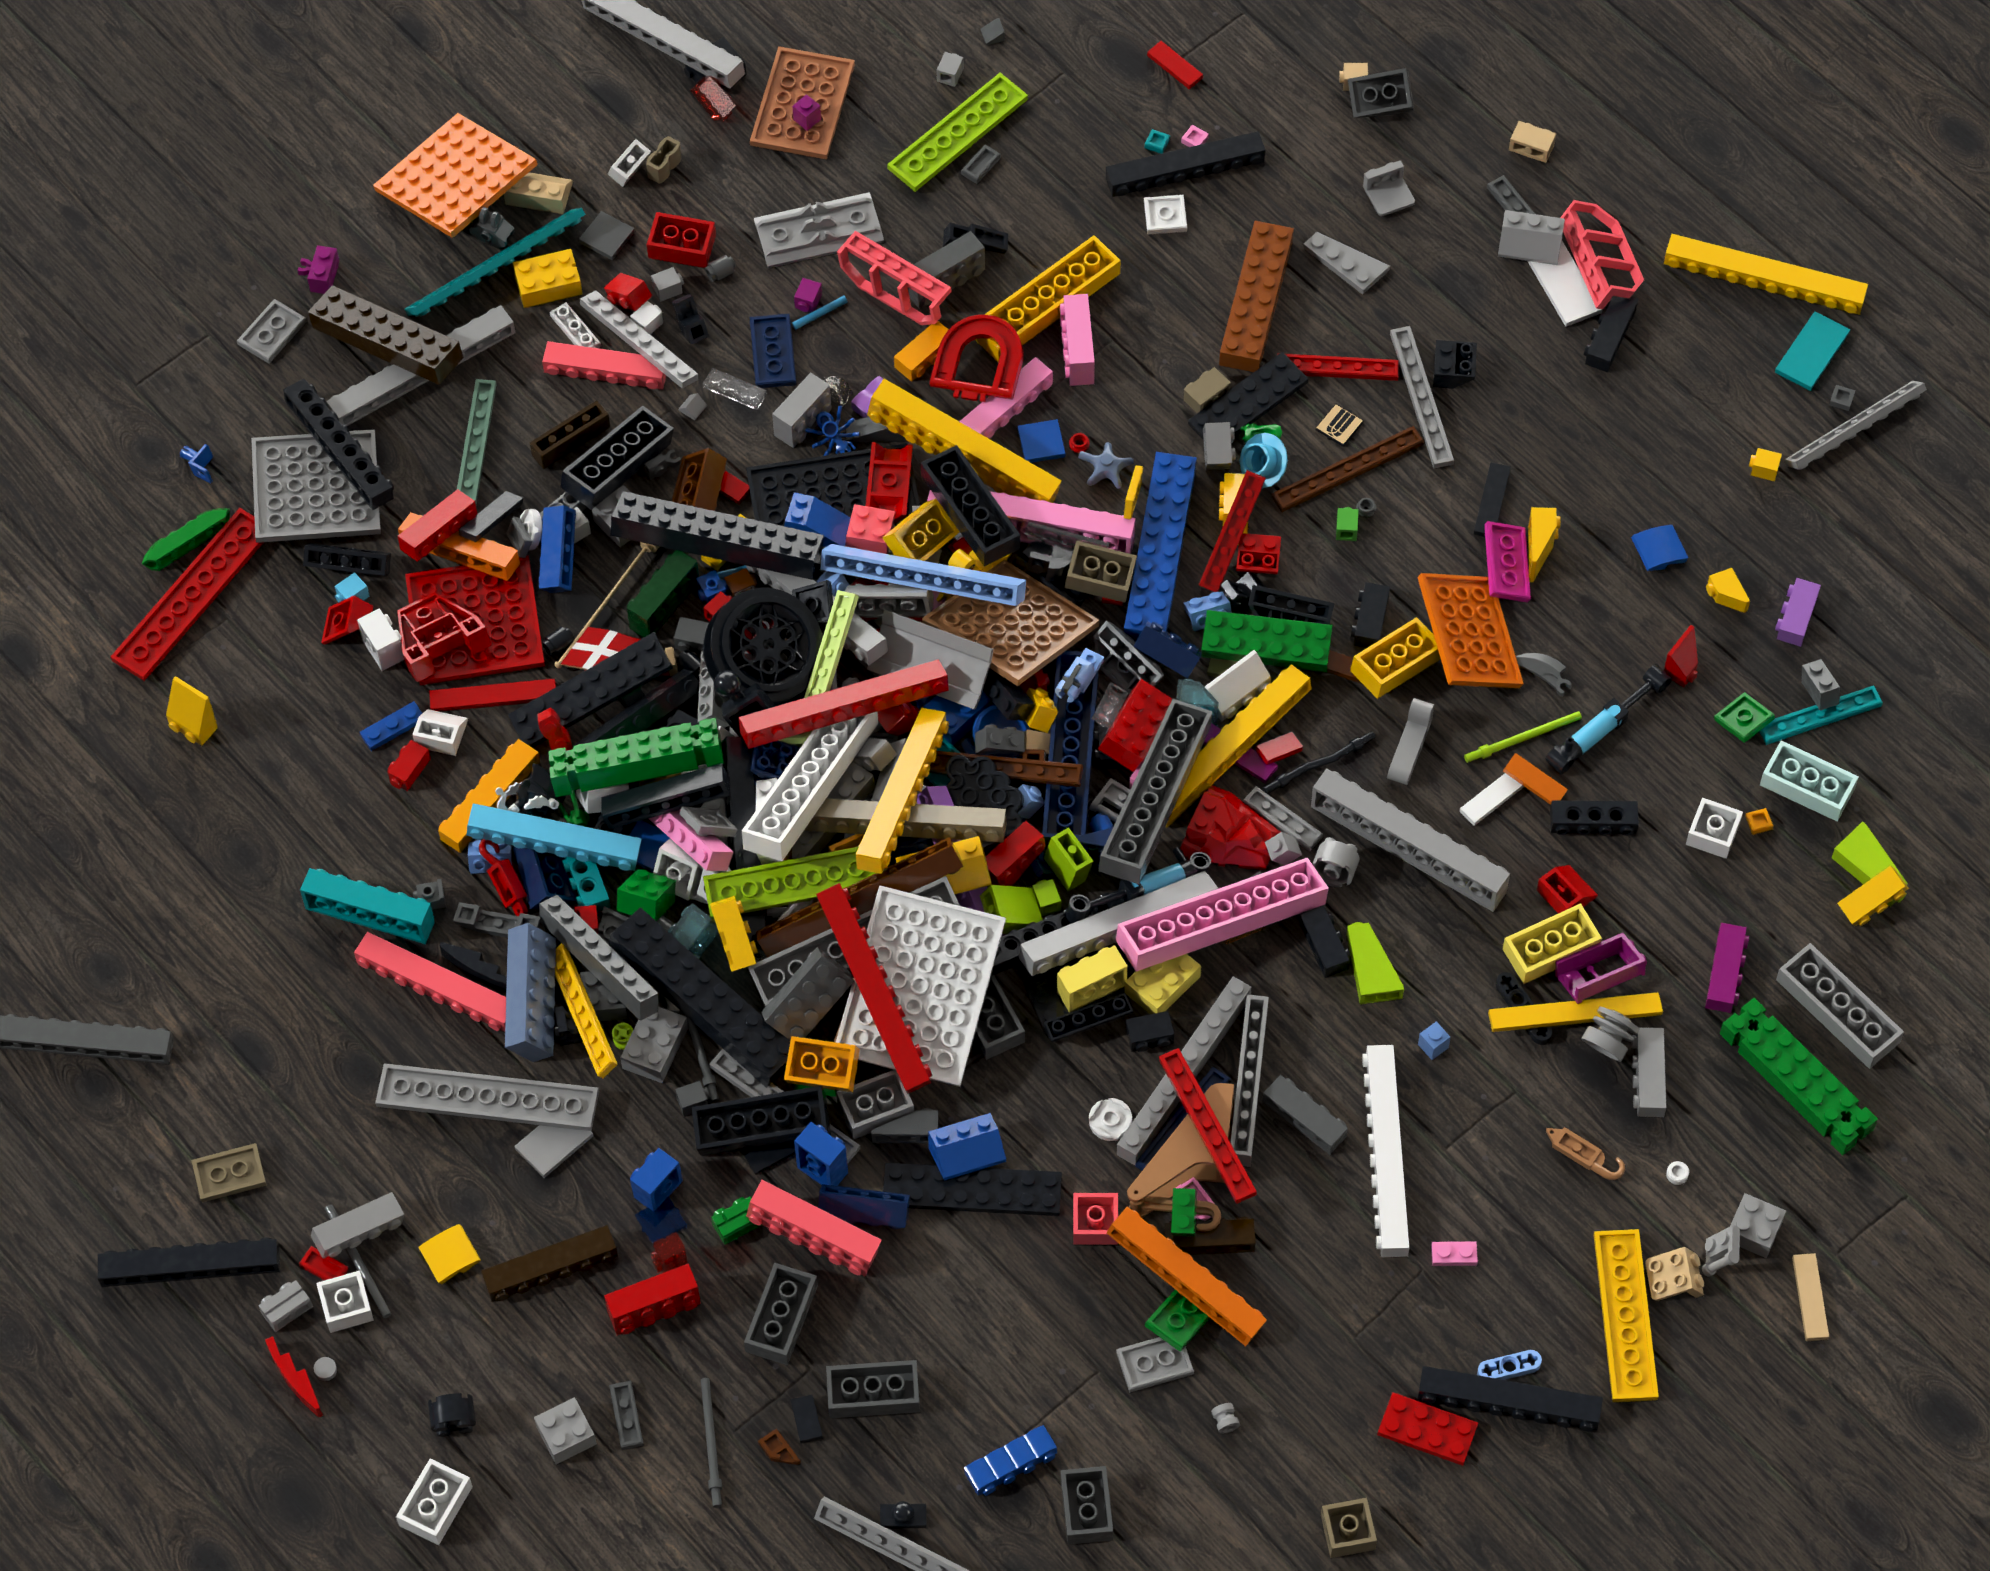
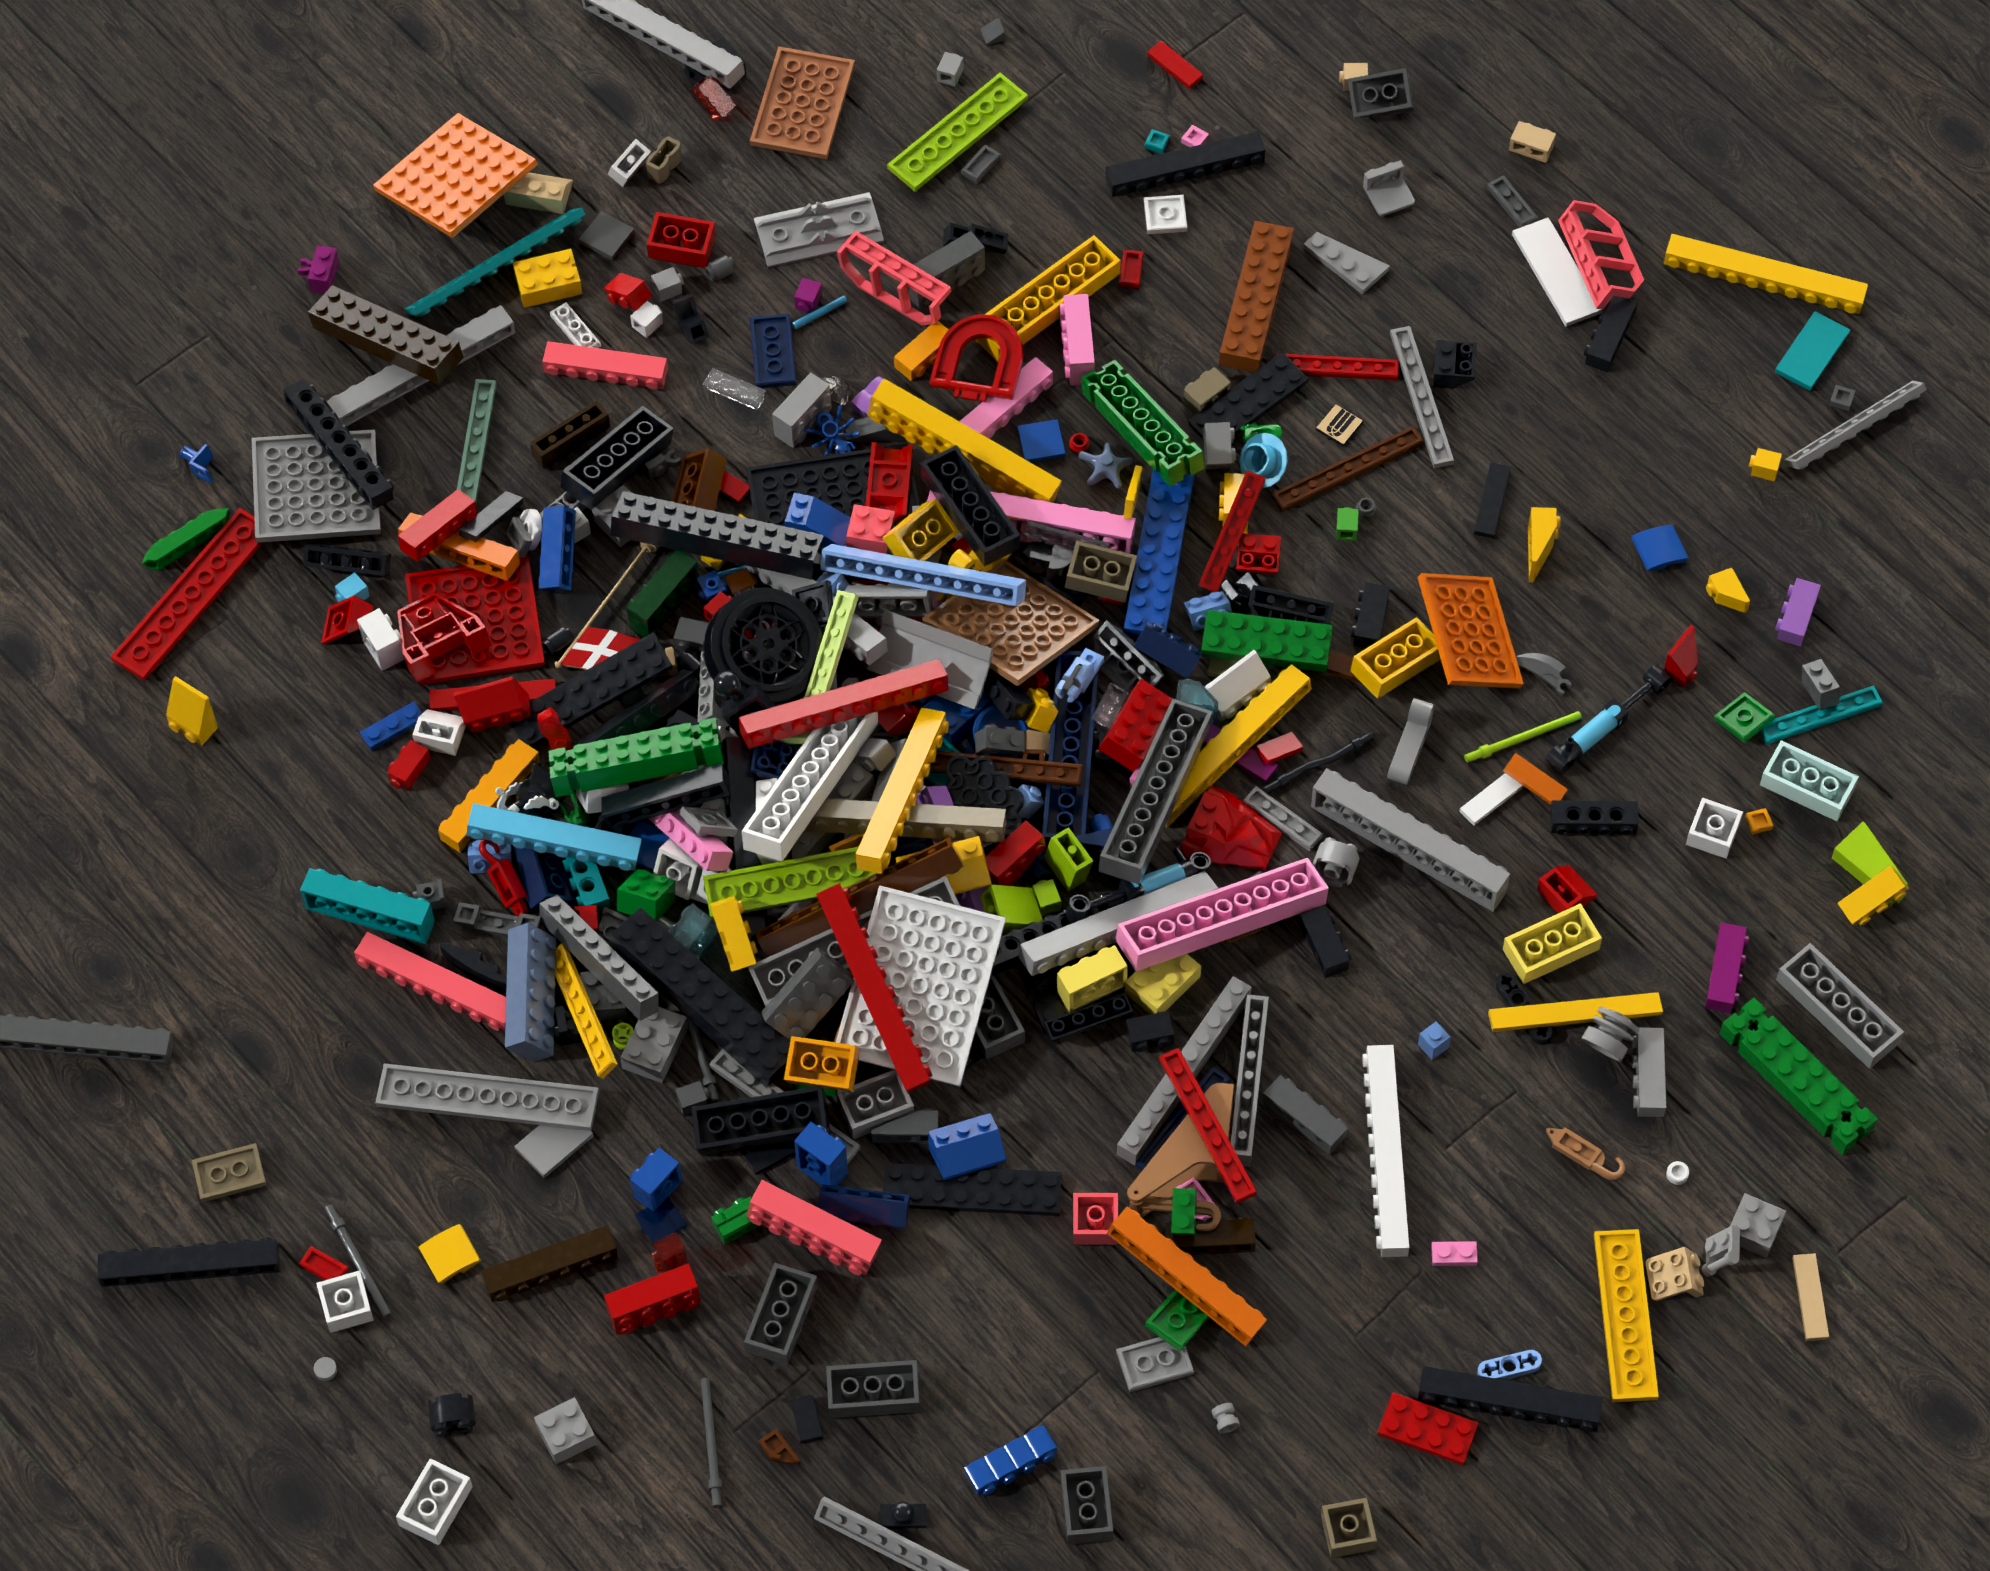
(271, 331): light grey tile -> none
(285, 1305): light grey brick -> none
(297, 1381): red slope -> none
(357, 1225): light grey brick -> none
(491, 228): dark grey hinge -> none
(493, 704): none -> red slope
(626, 1415): dark grey tile -> none
(639, 339): light grey plate -> none
(693, 406): light grey slope -> none
(806, 112): magenta brick -> none
(1110, 1119): white tile -> none
(1112, 793): light grey plate -> none
(1131, 269): none -> red tile
(1142, 423): none -> green brick
(1283, 848): light grey brick -> none
(1371, 967): lime slope -> none
(1507, 561): dark pink tile -> none
(1531, 237): light grey slope -> none
(1567, 967): magenta door -> none

